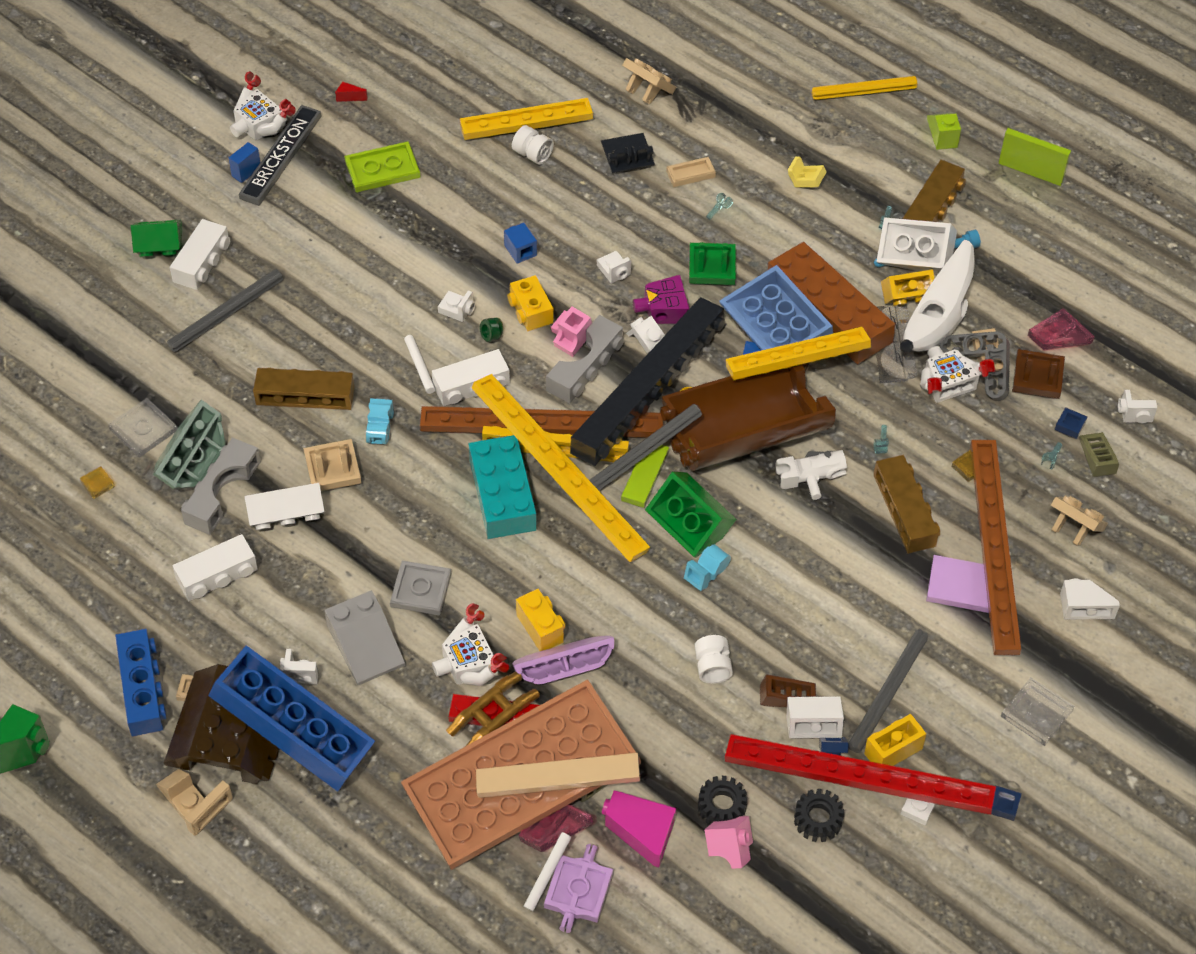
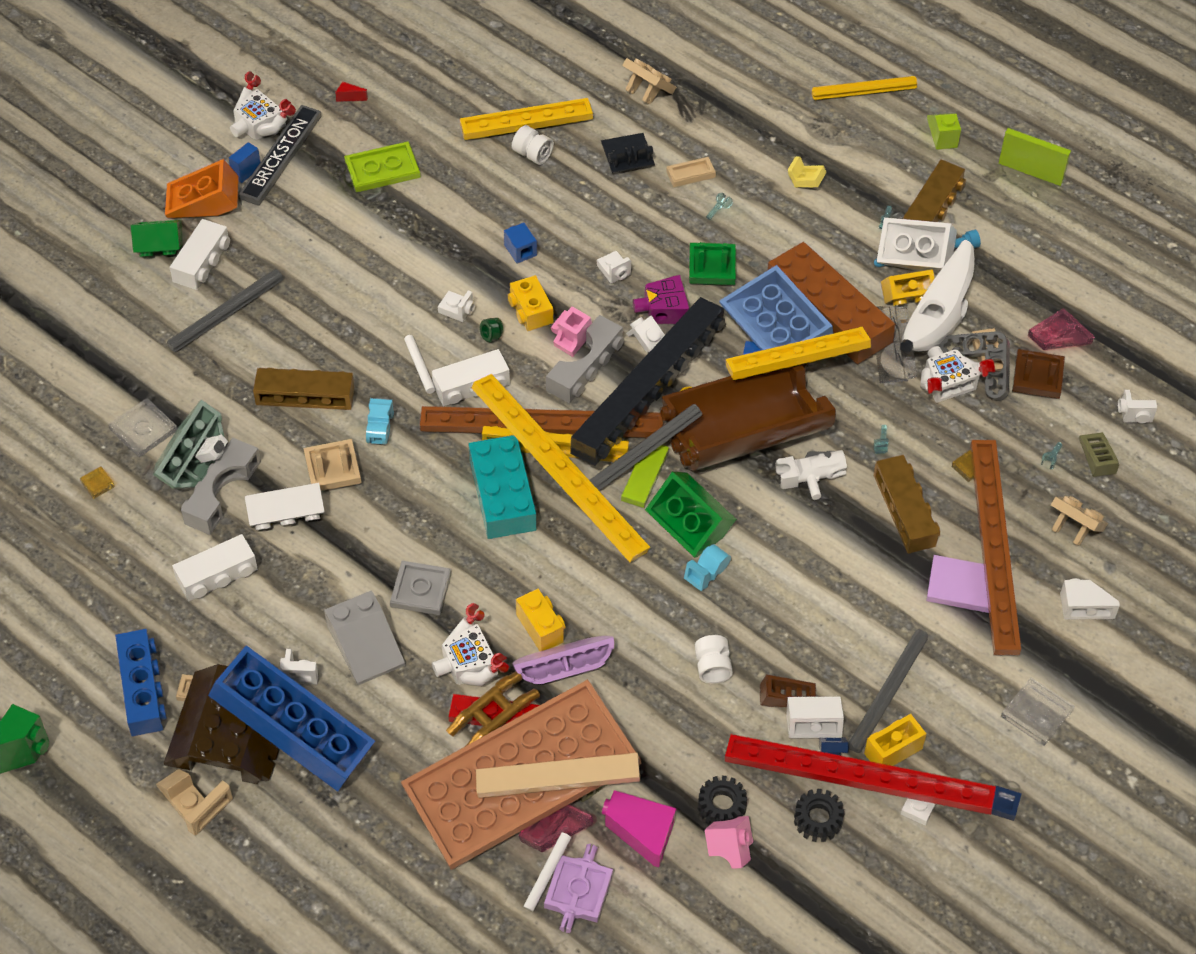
(203, 192): none -> orange slope
(211, 449): none -> white plate
(1071, 423): dark blue plate -> none

